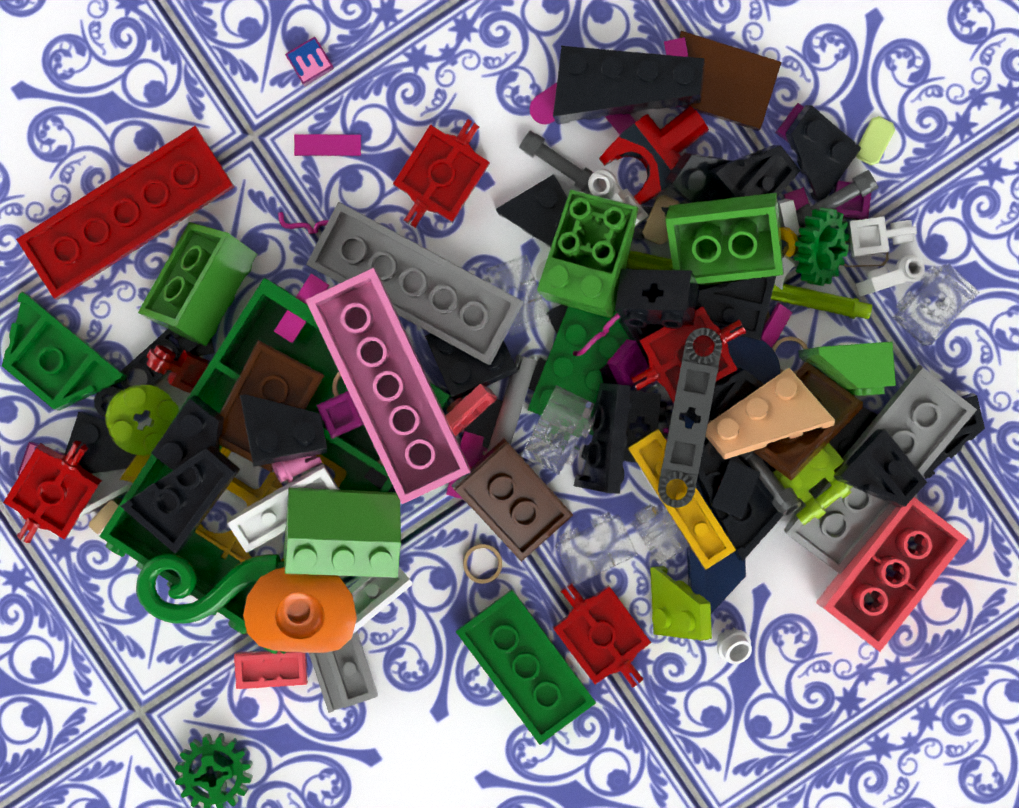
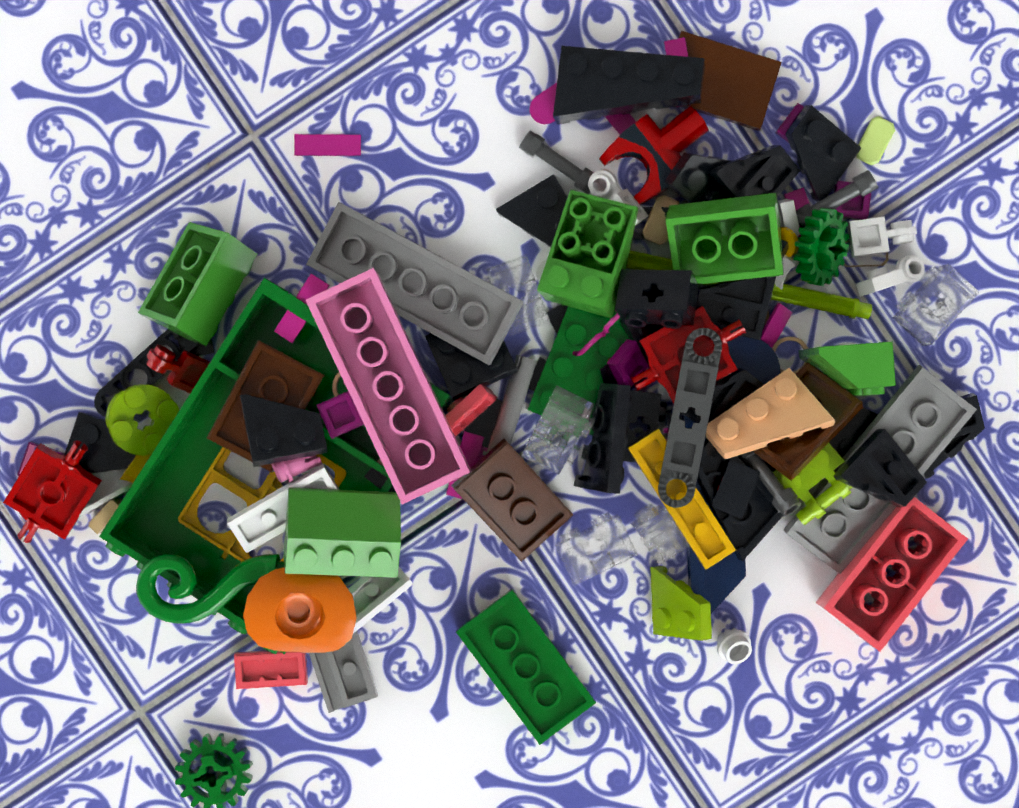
(54, 358): green wing -> none
(125, 213): red plate -> none
(183, 498): black wing -> none
(190, 433): black wing -> none
(301, 225): dark pink piece -> none
(309, 61): tile -> none
(441, 173): red plate -> none
(487, 580): tan piece -> none
(601, 635): red plate -> none

